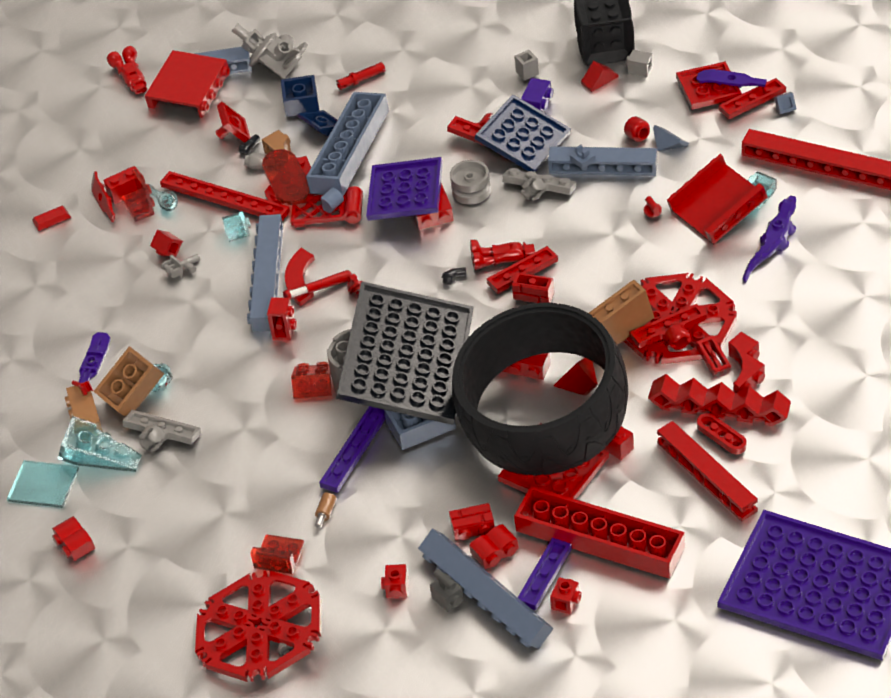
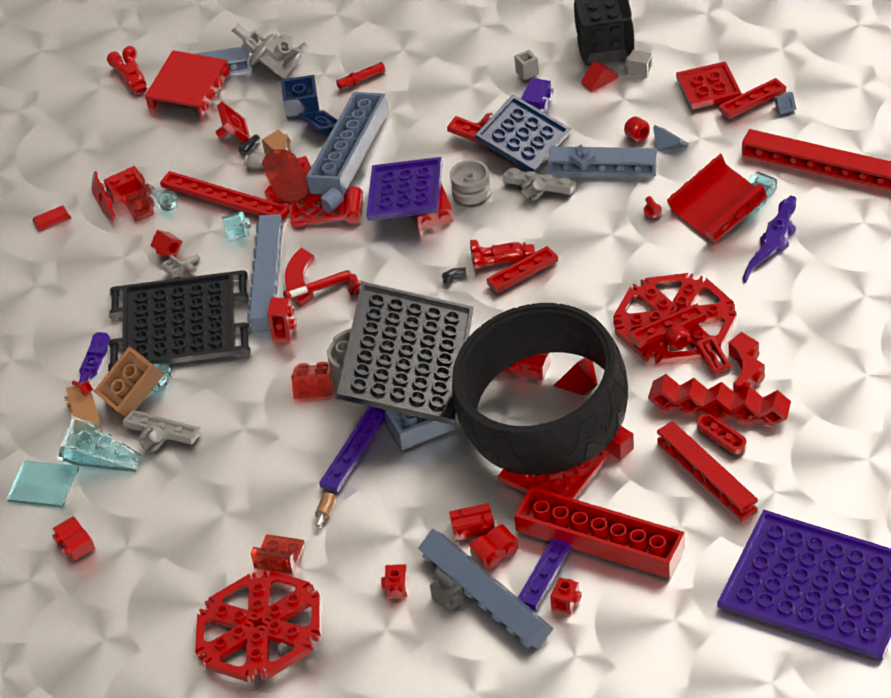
(181, 318): none -> black plate
(533, 288): red brick -> none
(624, 311): medium nougat panel -> none
(729, 78): dark purple piece -> none

